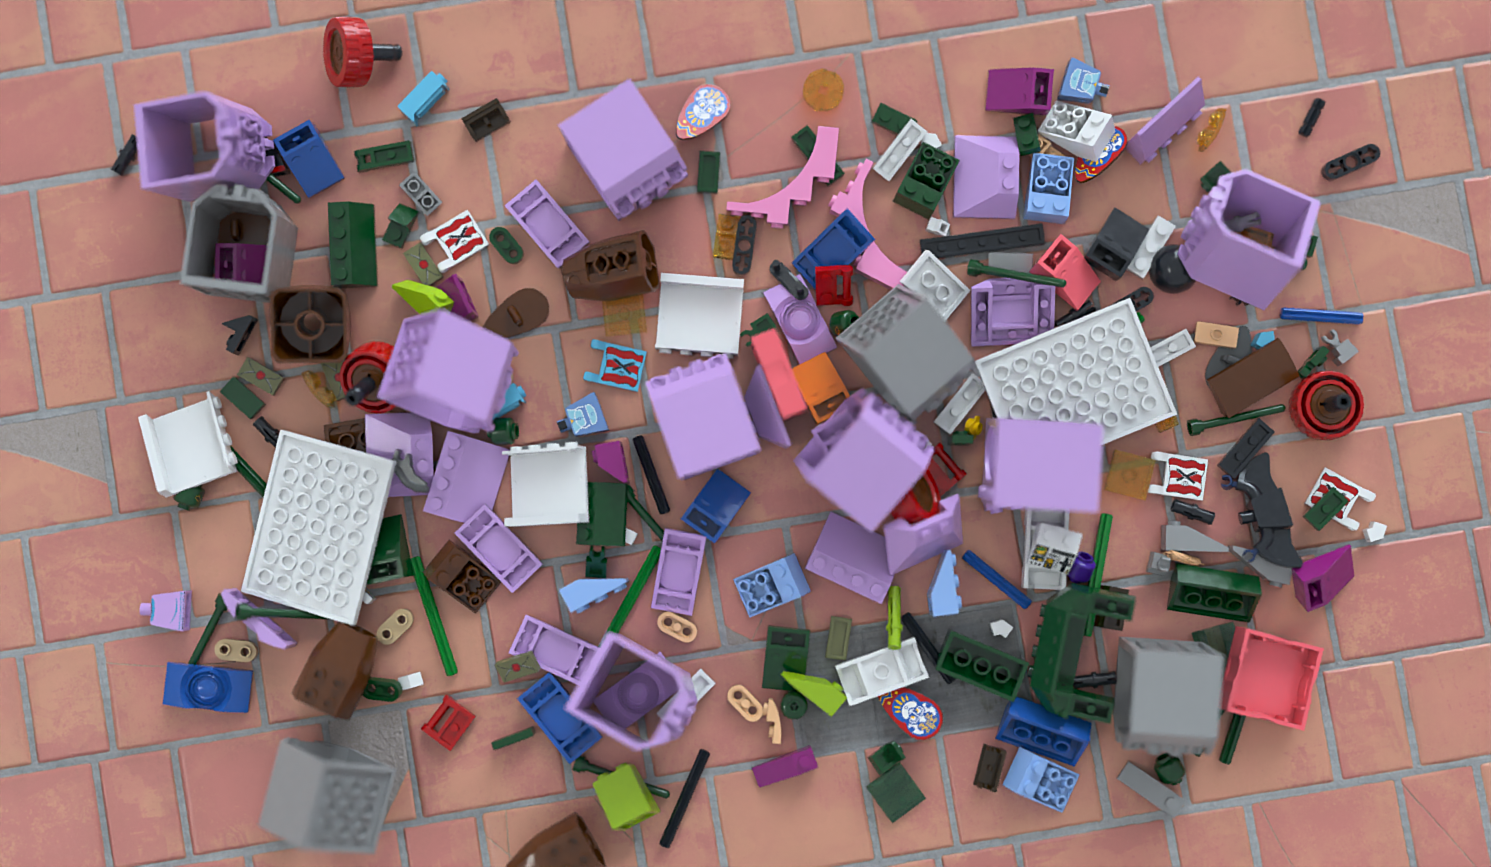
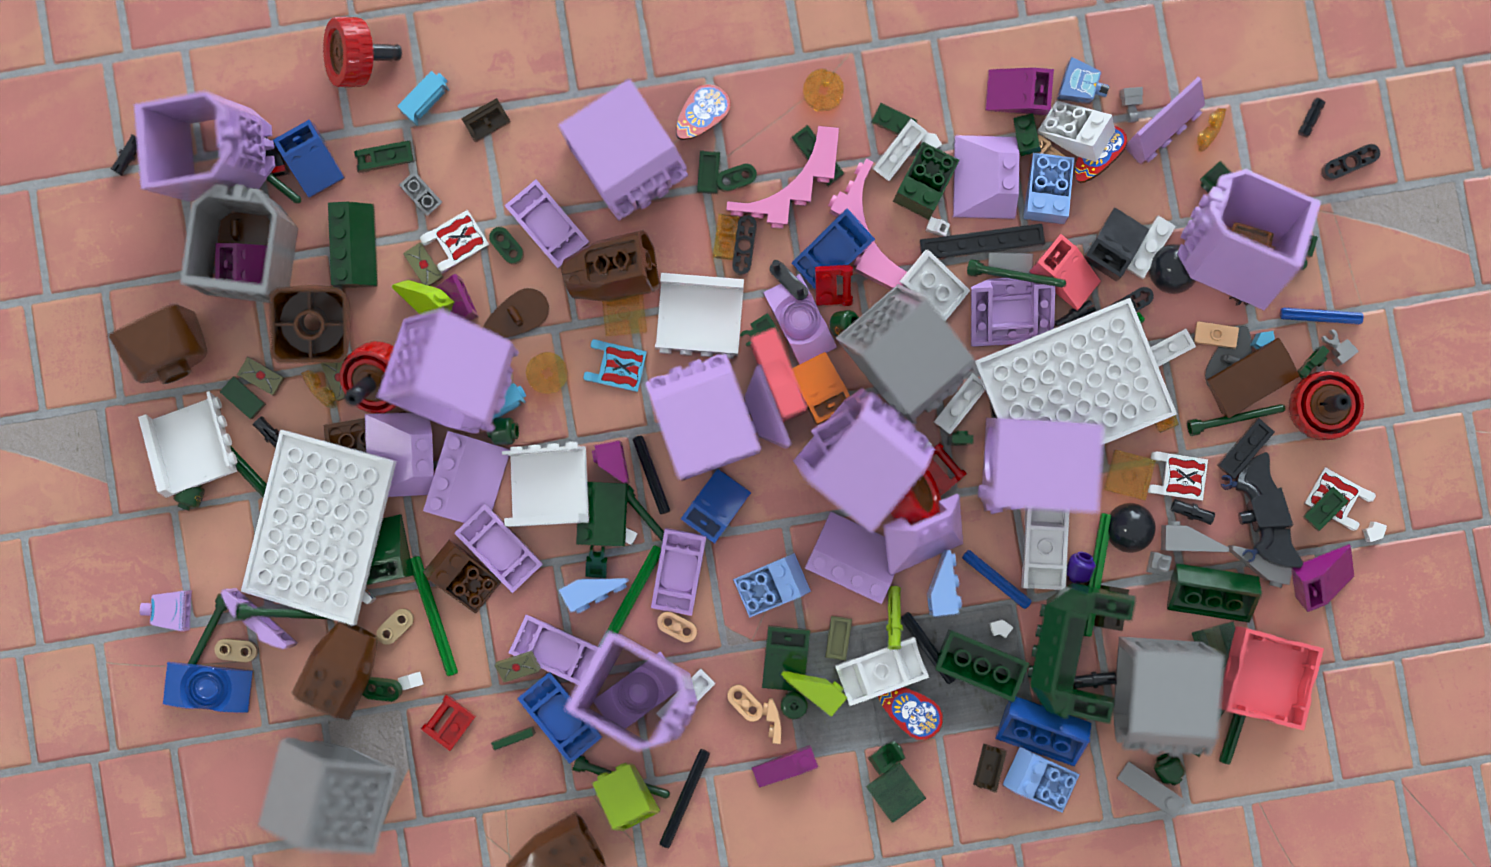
(161, 345): none -> reddish brown piece
(243, 328): black slope -> none
(400, 225): dark green slope -> none
(406, 474): dark grey piece -> none
(552, 383): none -> clear yellow plate
(584, 417): medium blue torso -> none
(735, 177): none -> dark green plate
(973, 426): yellow plate -> none
(1054, 548): white slope -> none
(1131, 98): none -> light grey piece
(1131, 527): none -> black piece
(1183, 558): light nougat piece -> none
(1240, 223): light grey pin -> none

